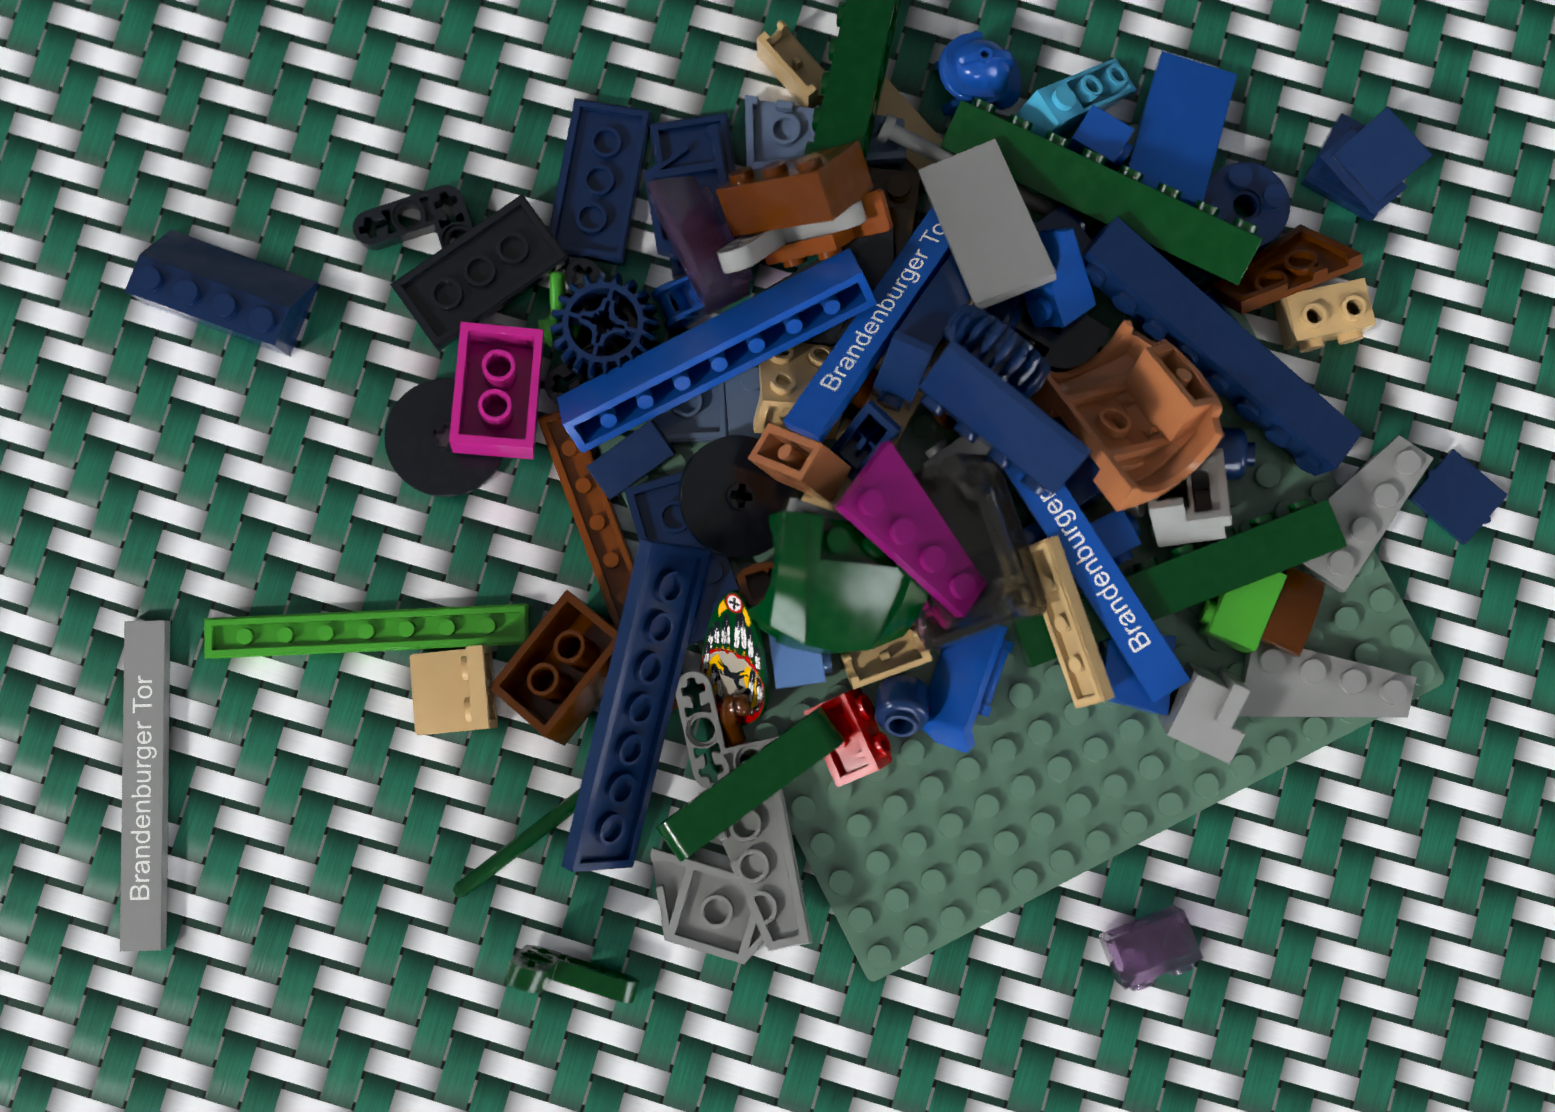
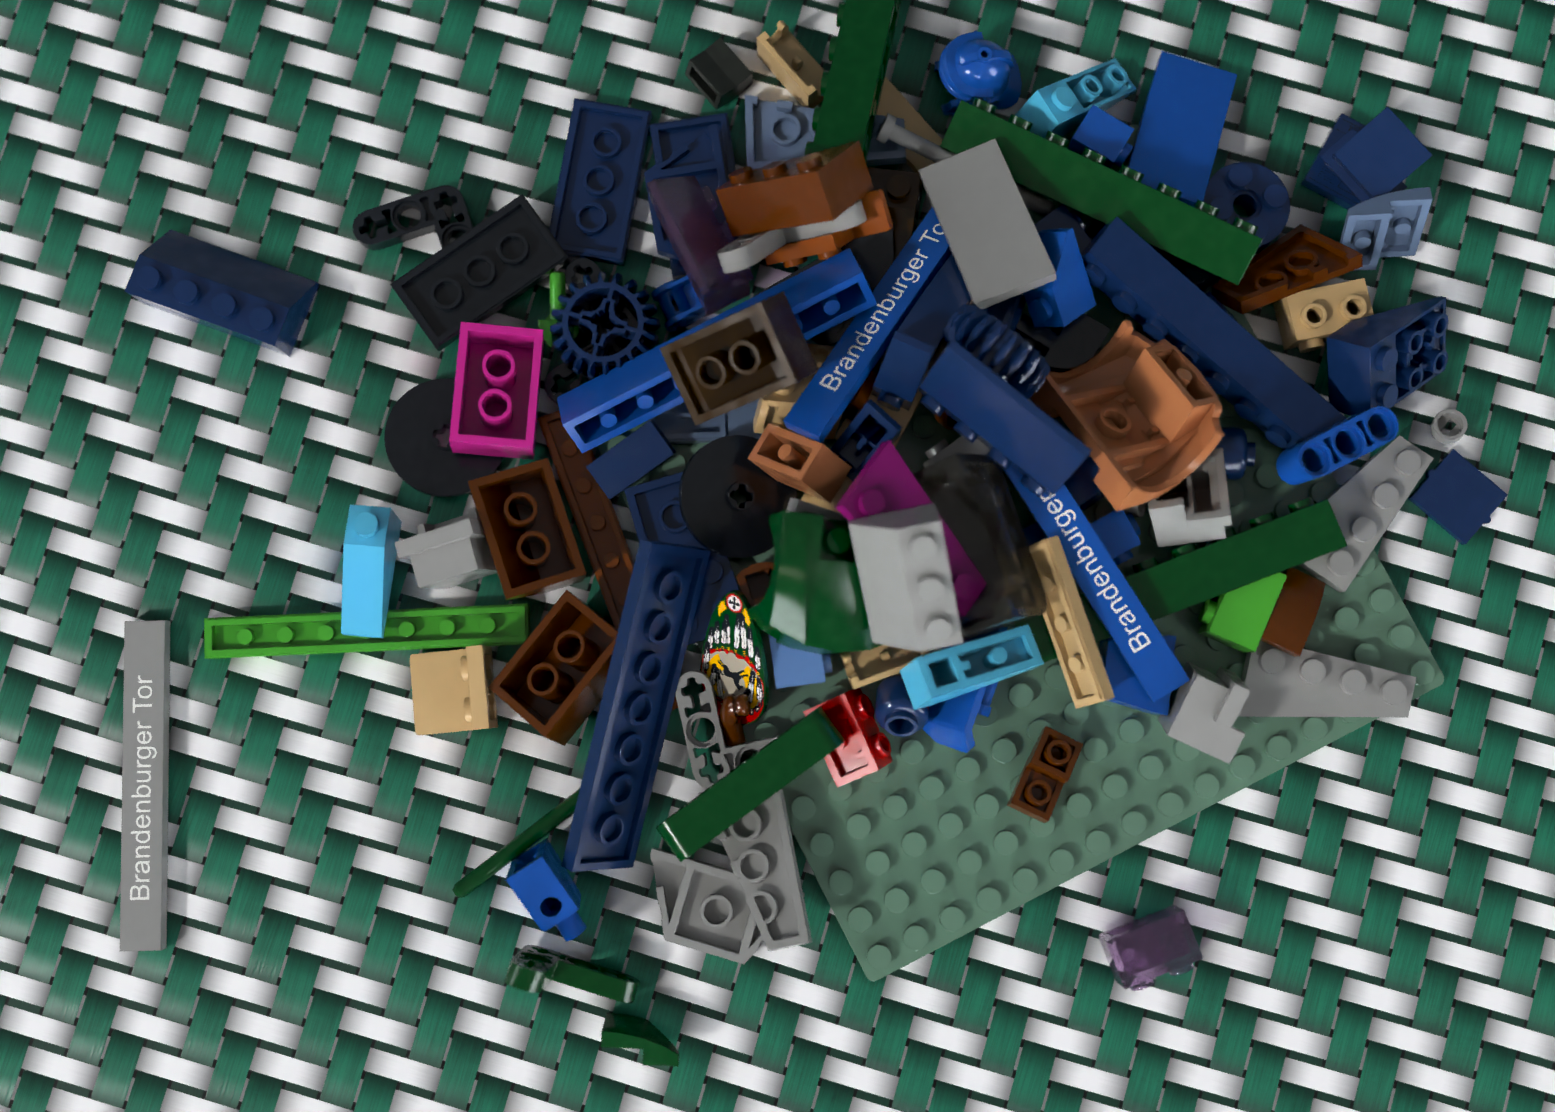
(368, 569): none -> medium azure slope
(448, 552): none -> light grey plate
(527, 530): none -> reddish brown slope
(540, 875): none -> blue torso
(639, 1033): none -> dark green slope
(719, 74): none -> pearl dark grey piece
(739, 359): none -> dark brown slope
(906, 579): none -> light grey slope
(970, 666): none -> medium azure slope
(1045, 774): none -> reddish brown slope
(1352, 439): none -> blue beam
(1386, 356): none -> dark blue slope
(1387, 225): none -> sand blue slope
(1440, 422): none -> light grey hinge

